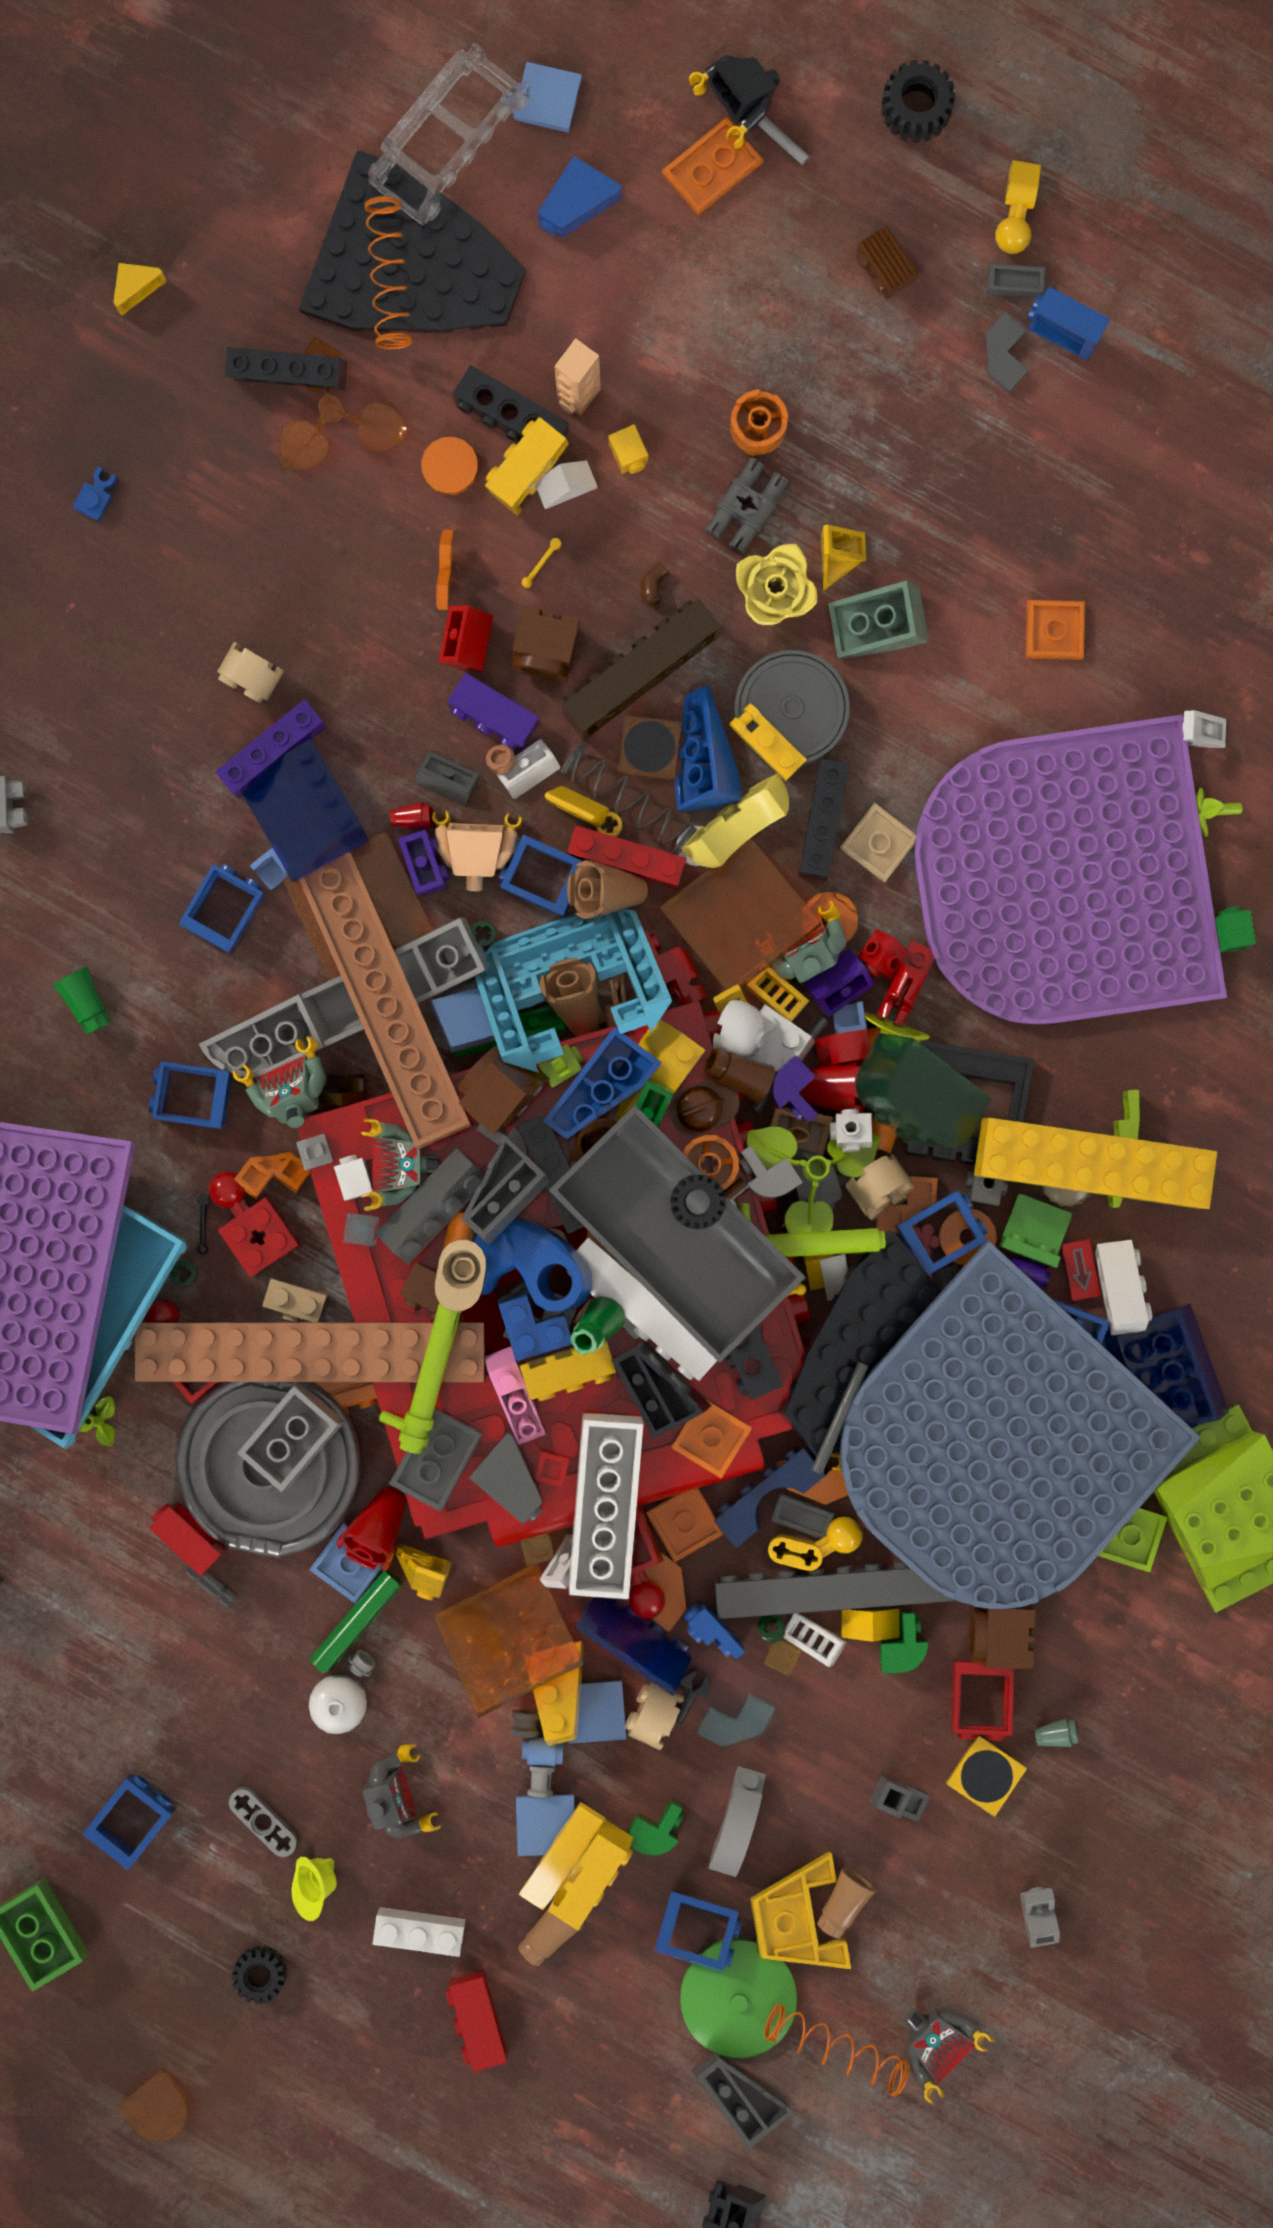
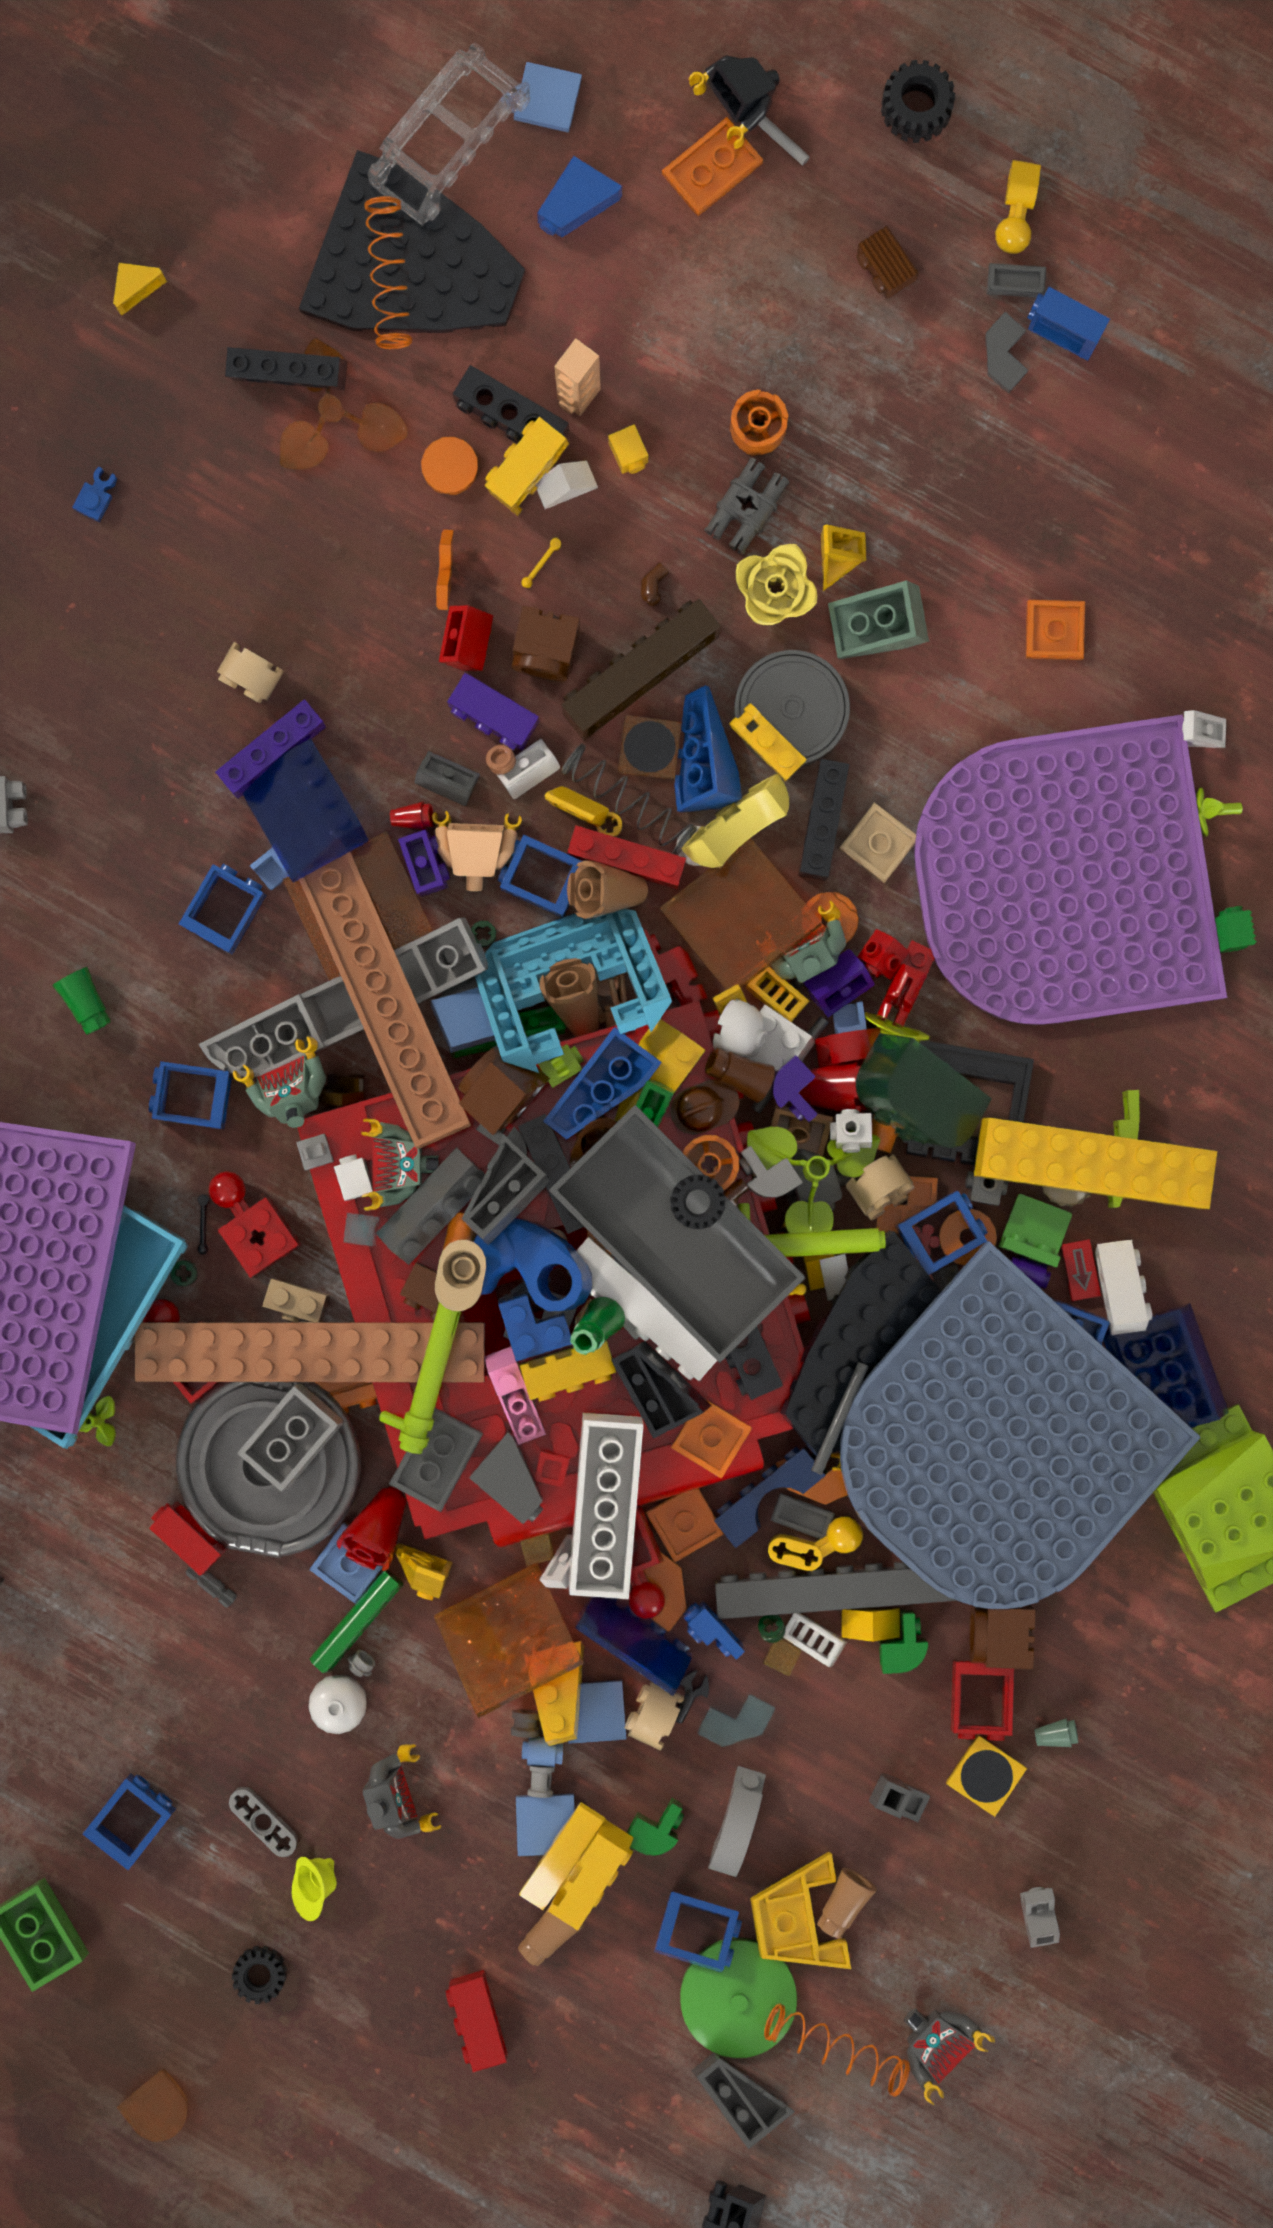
(283, 1167): orange tile -> none
(419, 1931): white brick -> none
(1137, 1540): lime plate -> none

